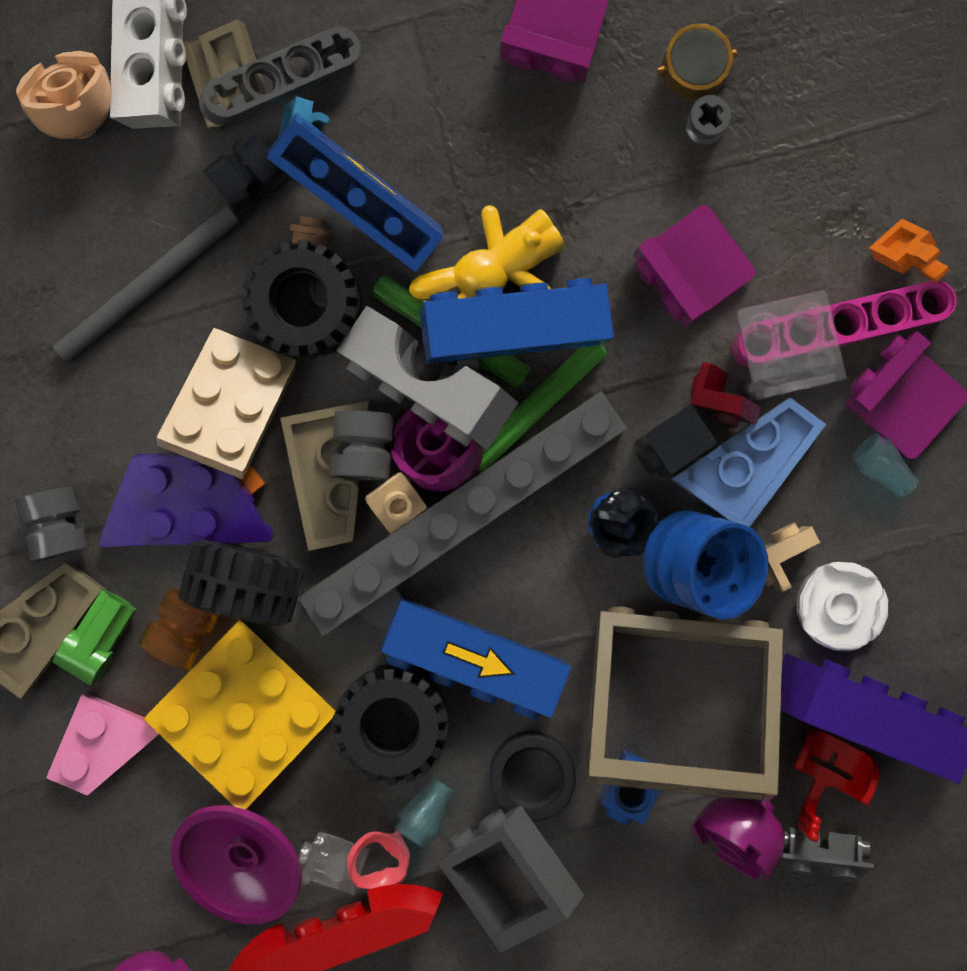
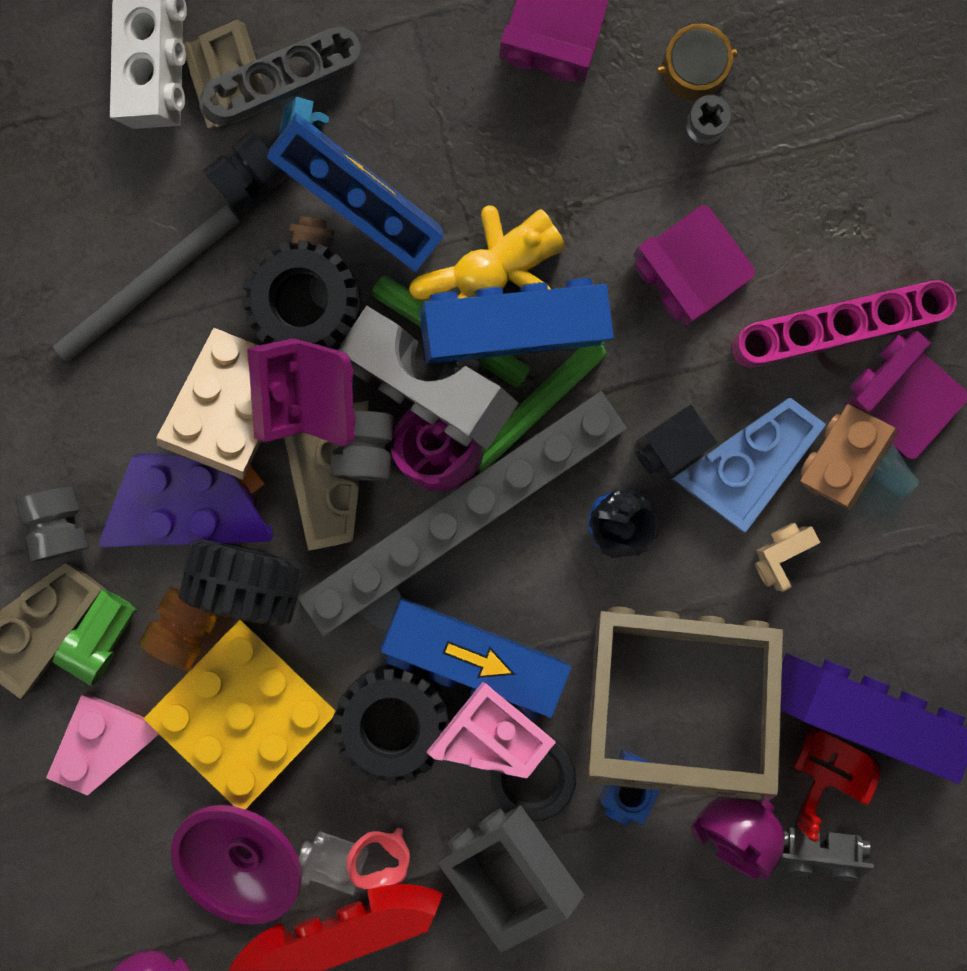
(67, 97): light nougat cylinder -> none
(301, 390): none -> magenta bracket
(395, 502): tan bracket -> none
(424, 813): clear light blue cone -> none
(492, 736): none -> bright pink wing
(706, 564): blue wheel -> none
(726, 408): dark red bracket -> none
(790, 346): clear bracket -> none
(842, 606): white tile -> none
(848, 456): none -> medium nougat bracket
(909, 246): orange plate -> none

